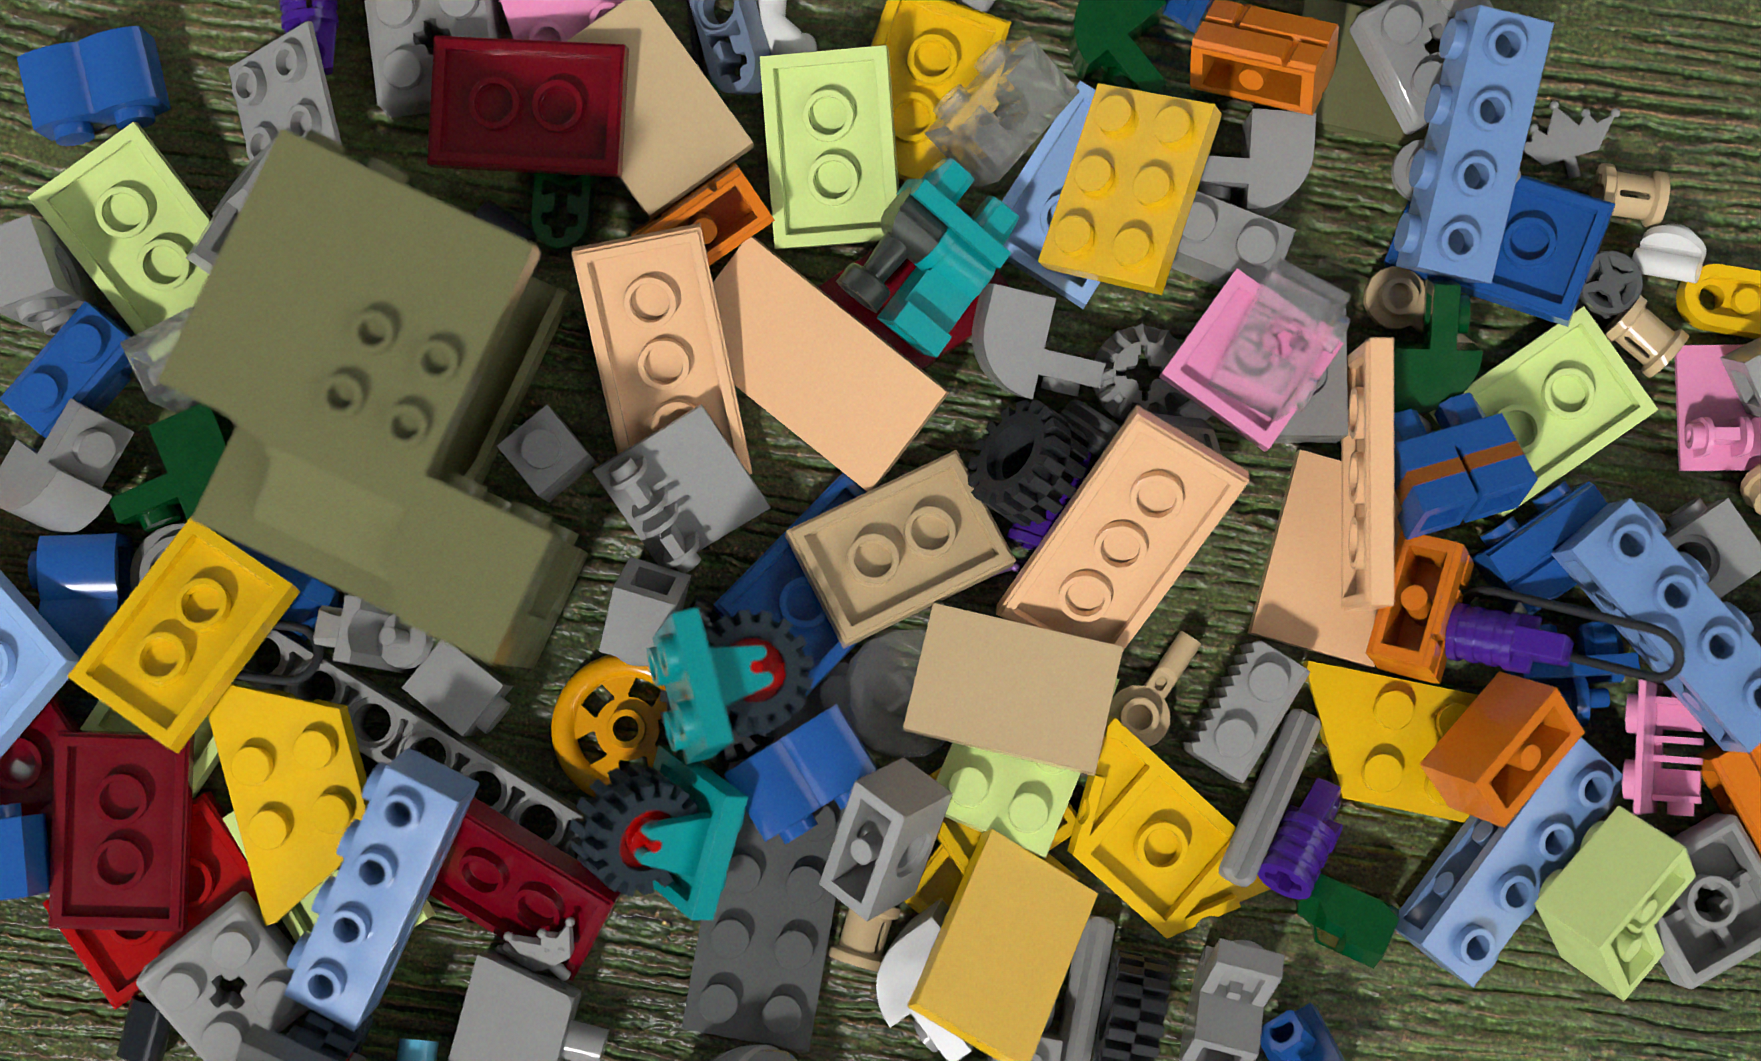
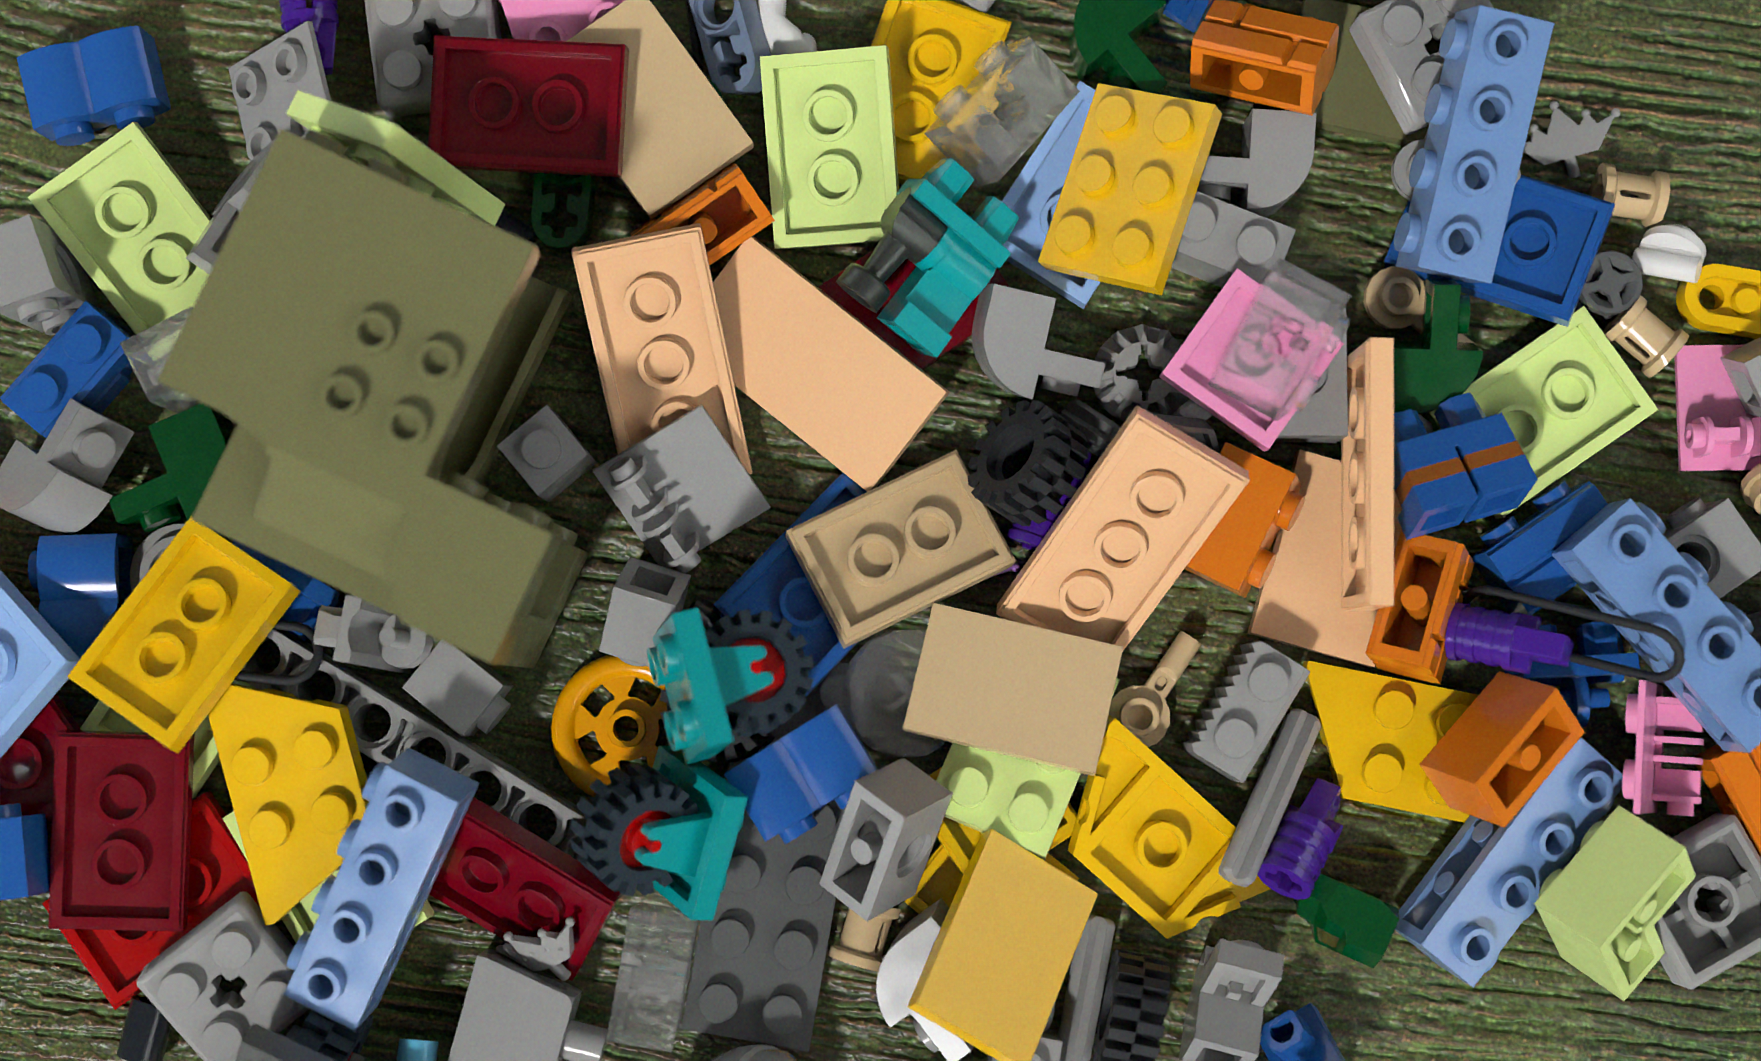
(385, 141): none -> yellowish green plate
(653, 977): none -> clear brick
(1239, 546): none -> orange brick

